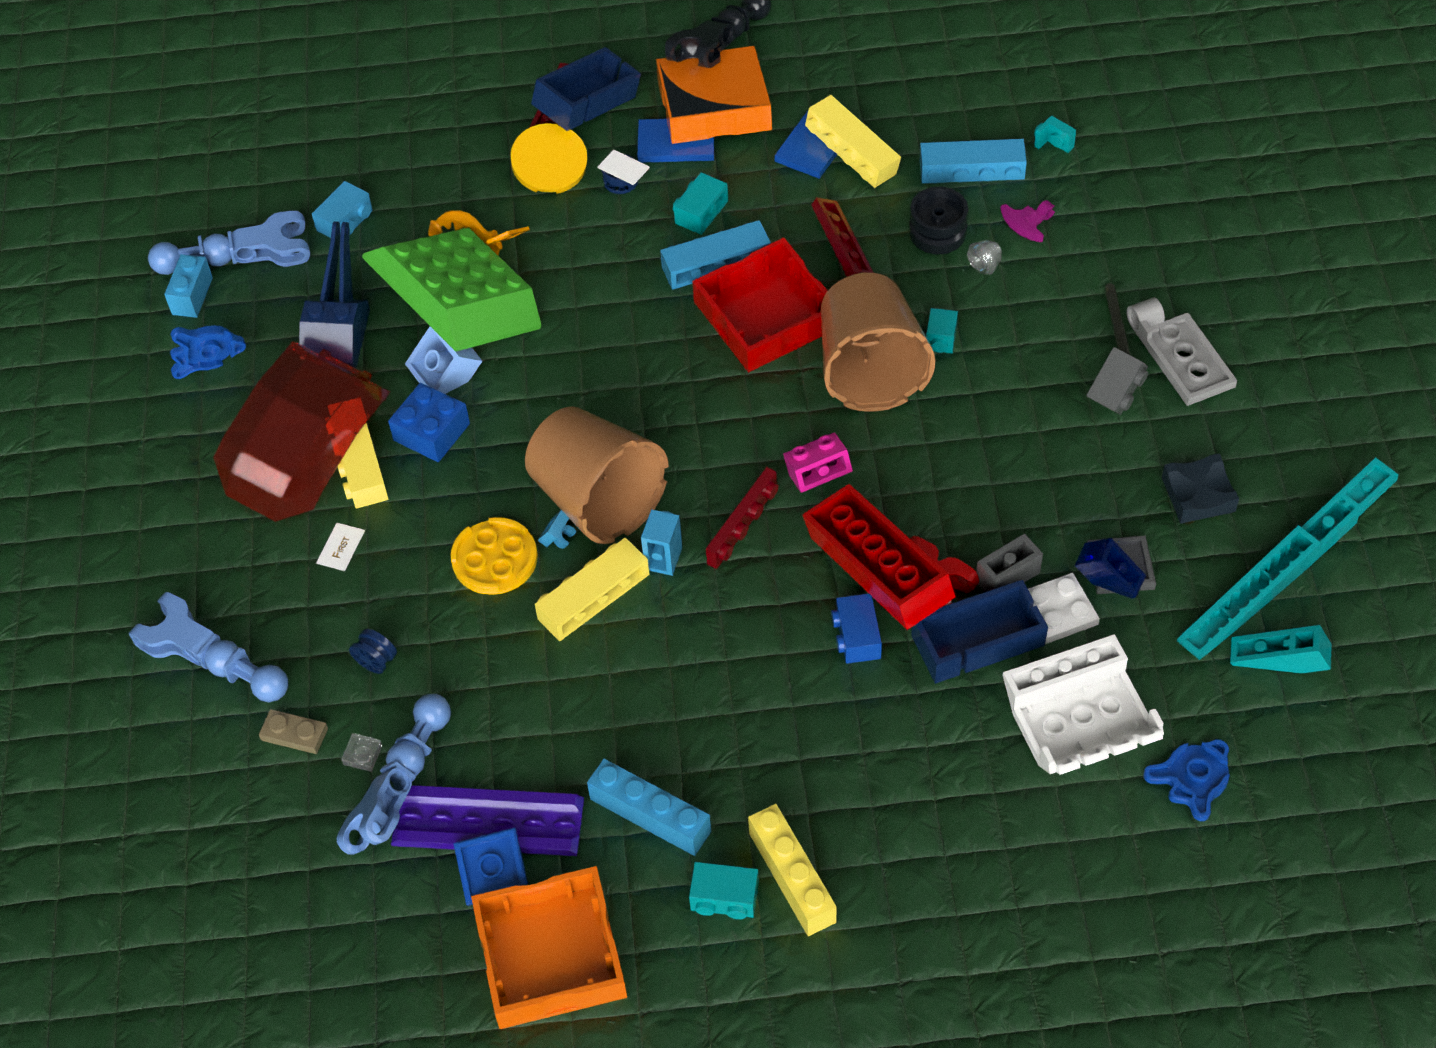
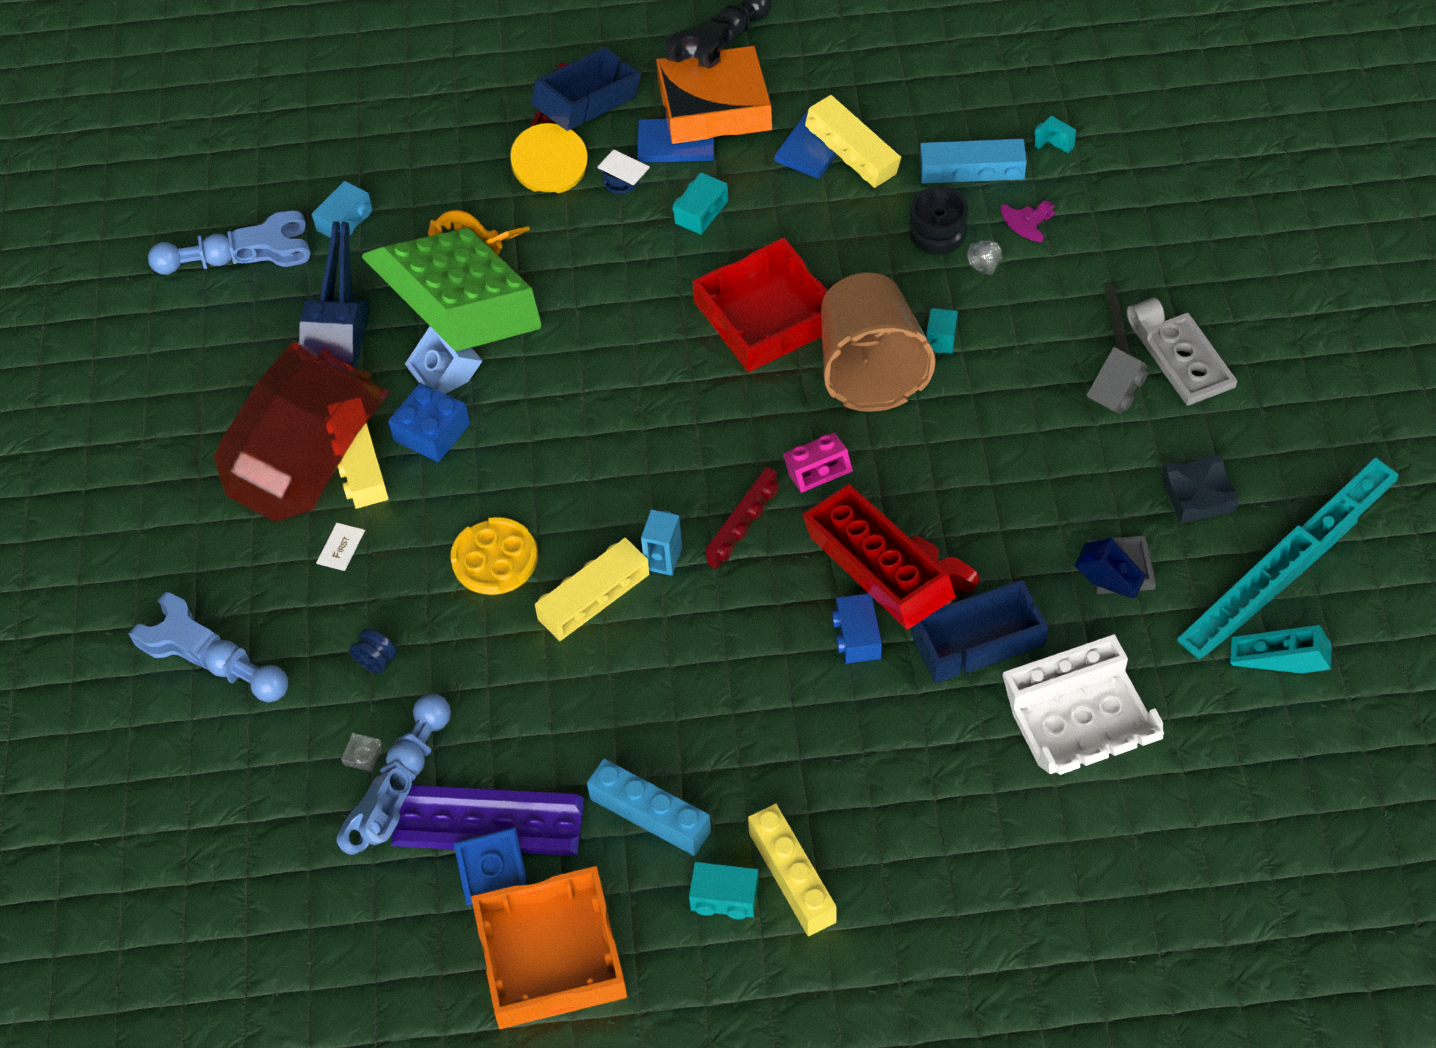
(188, 285): dark azure brick -> none
(203, 349): blue tile -> none
(293, 731): dark tan plate -> none
(554, 531): dark azure tile -> none
(596, 472): medium nougat cone -> none
(705, 254): dark azure brick -> none
(841, 237): dark red plate -> none
(1010, 564): dark grey brick -> none
(1064, 607): white plate -> none
(1195, 774): blue tile -> none

